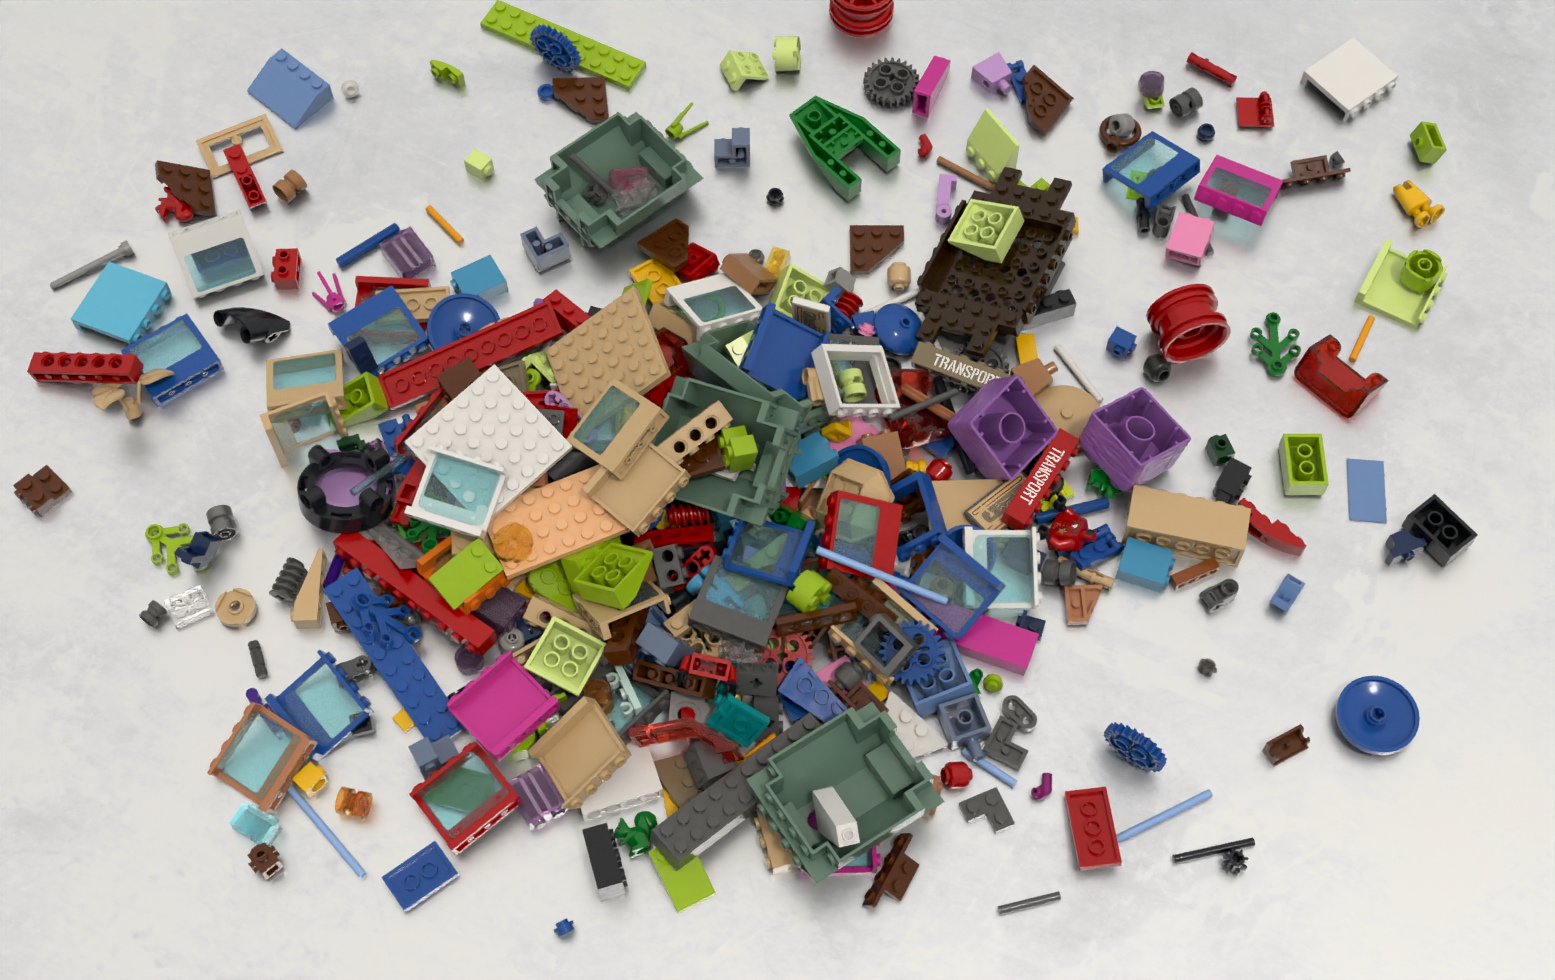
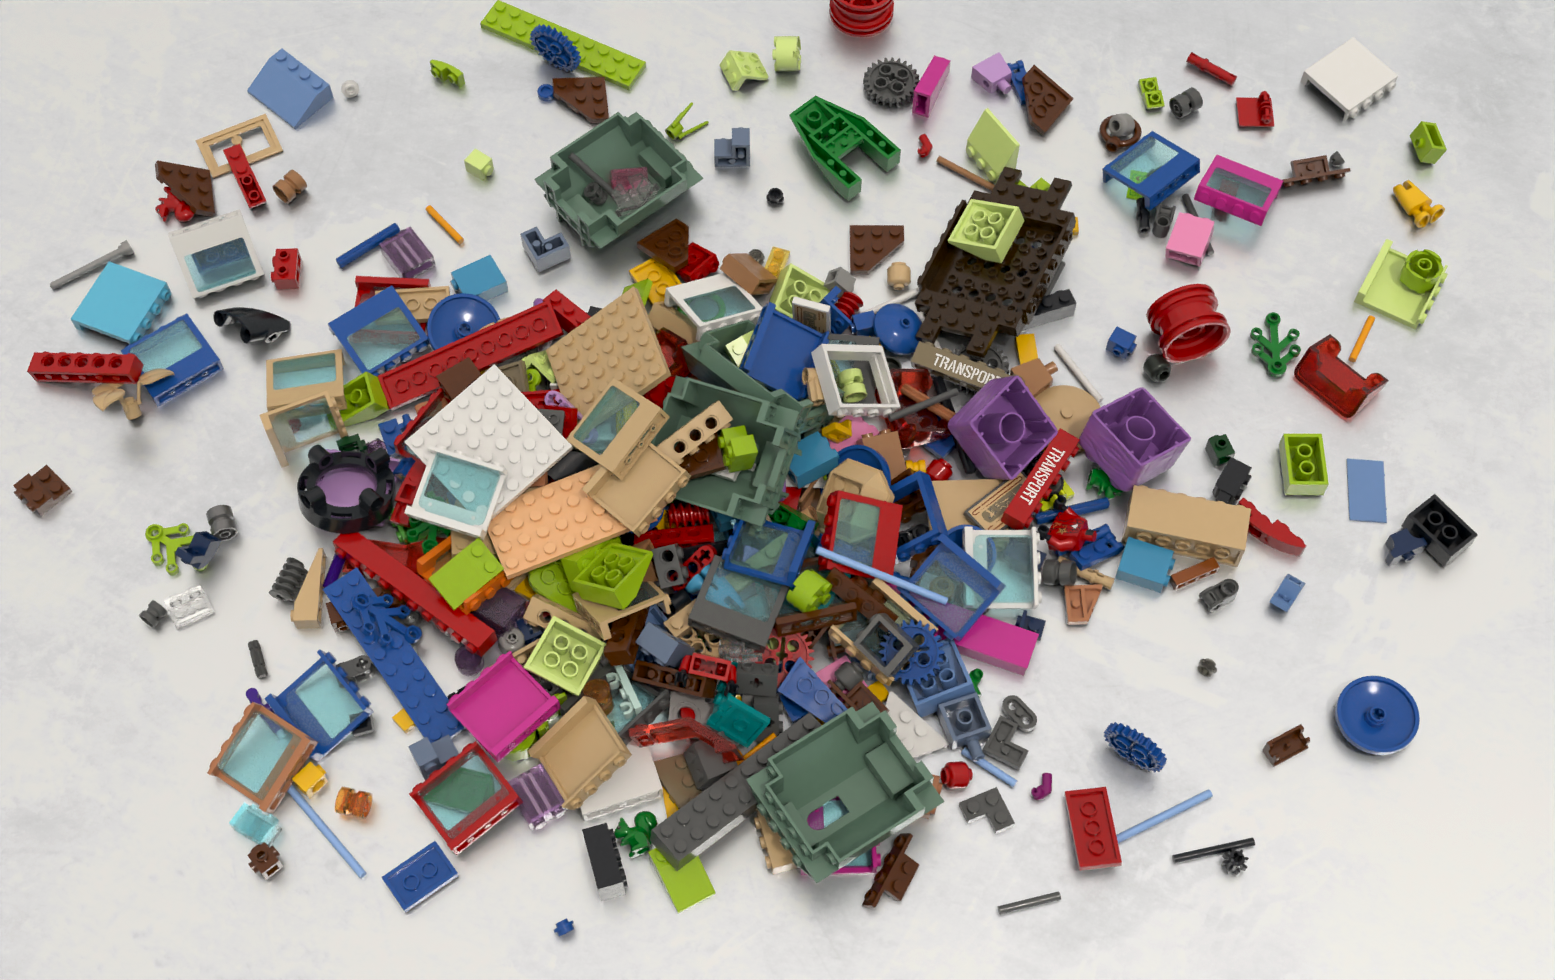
(232, 598): tan plate -> none
(334, 301): dark pink plant -> none
(360, 355): dark blue brick -> none
(381, 472): clear light blue bar -> none
(396, 547): light grey wing -> none
(511, 532): clear yellow plate -> none
(834, 818): white slope -> none
(866, 329): bright pink plate -> none
(943, 210): lavender leg -> none
(993, 682): lime plate -> none
(1152, 84): clear purple wheel -> none
(1206, 132): dark blue plate -> none

